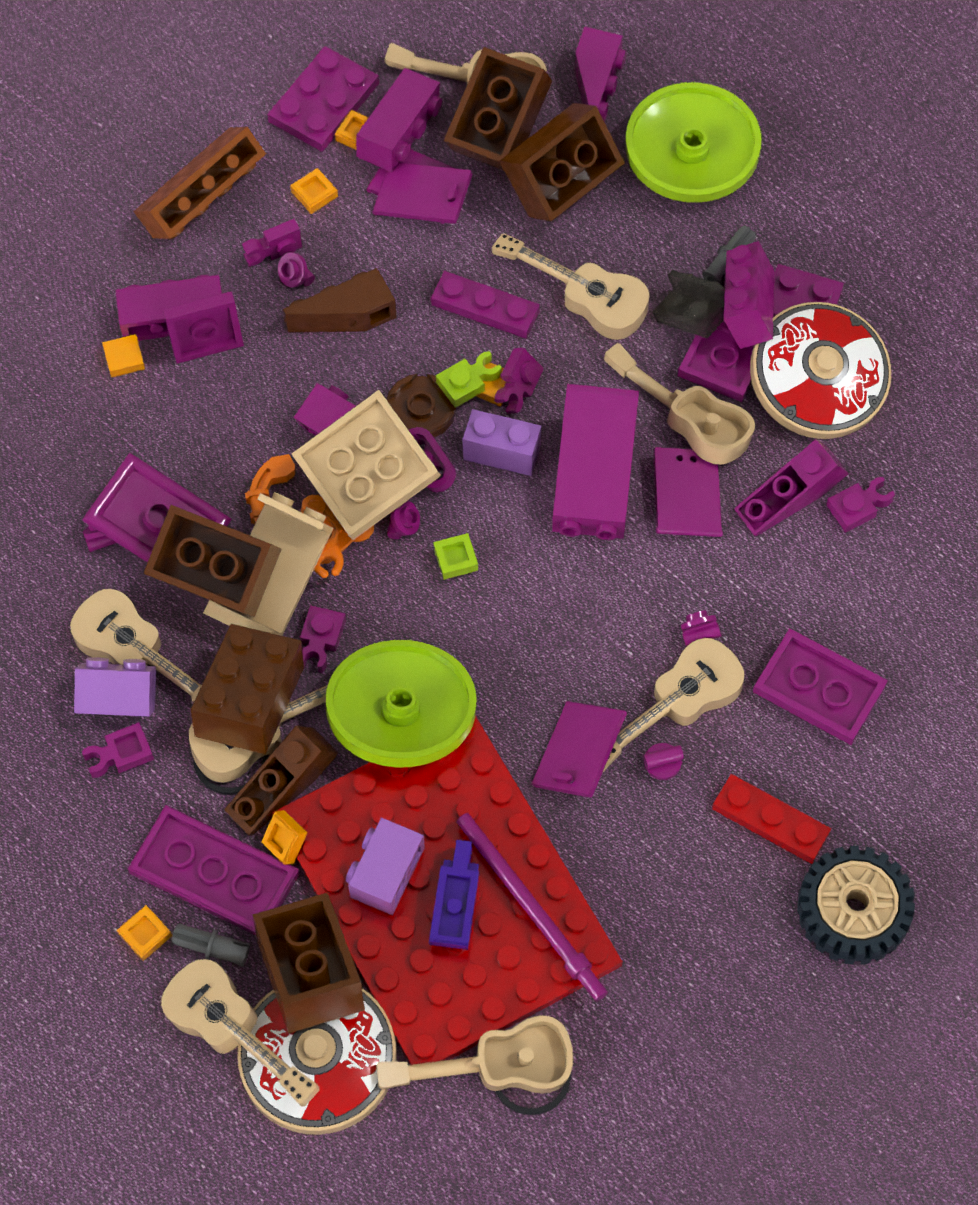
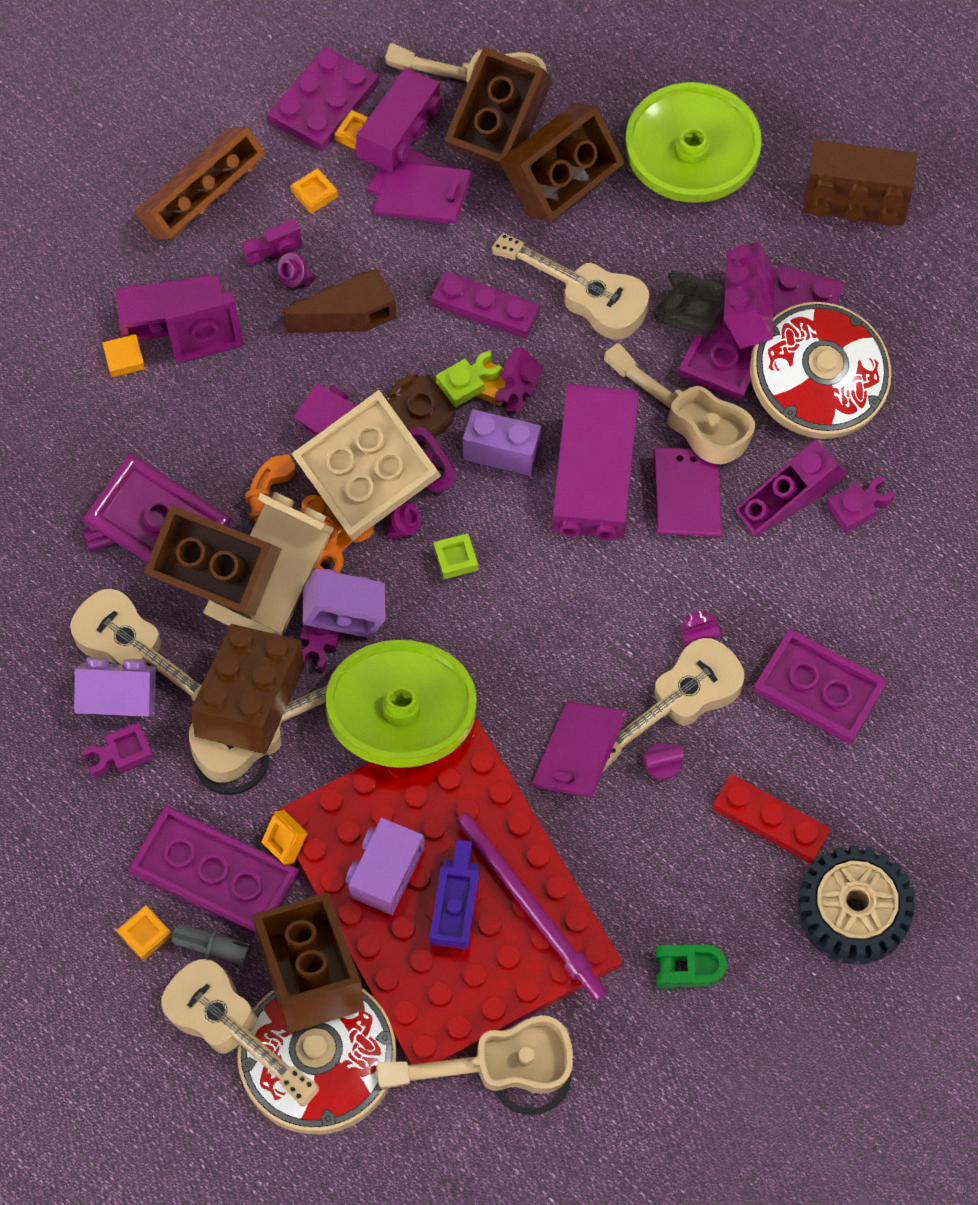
(281, 778): reddish brown slope -> none
(343, 603): none -> medium lavender brick
(596, 63): magenta slope -> none
(704, 966): none -> green plate
(717, 268): dark grey axle -> none
(859, 182): none -> reddish brown brick

